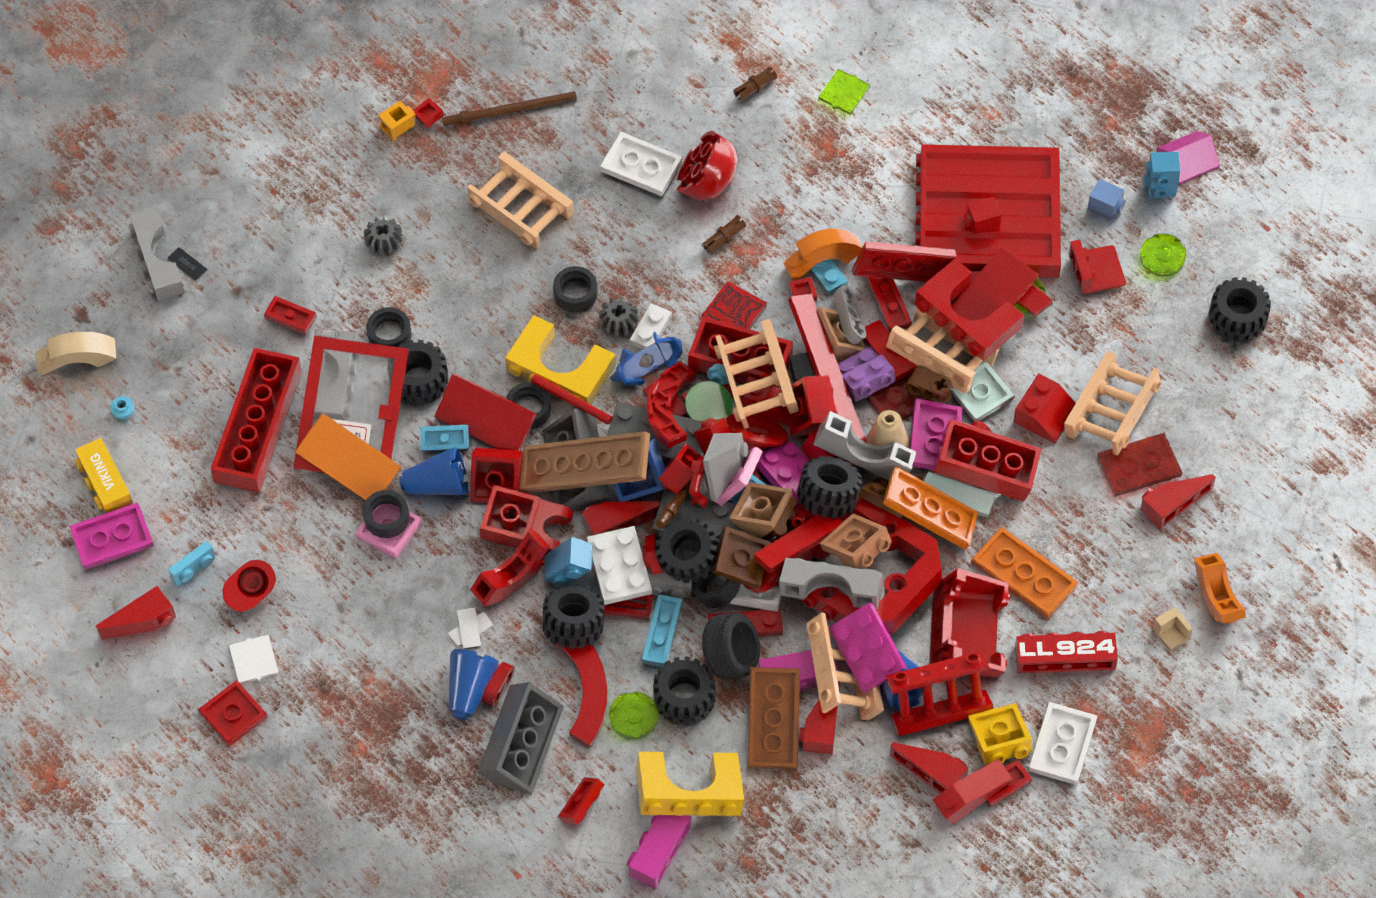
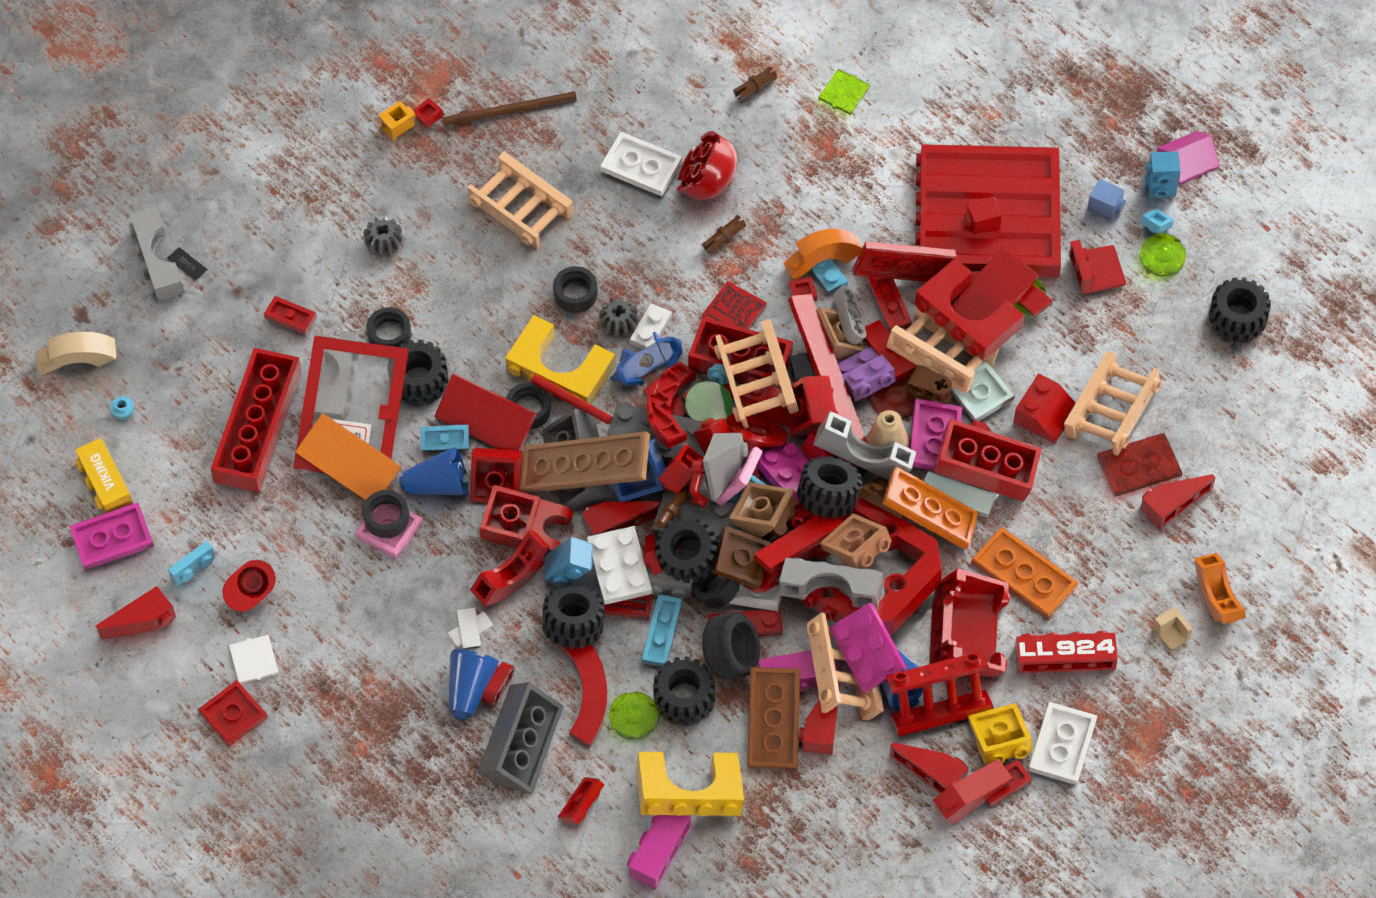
(1157, 221): none -> medium azure plate

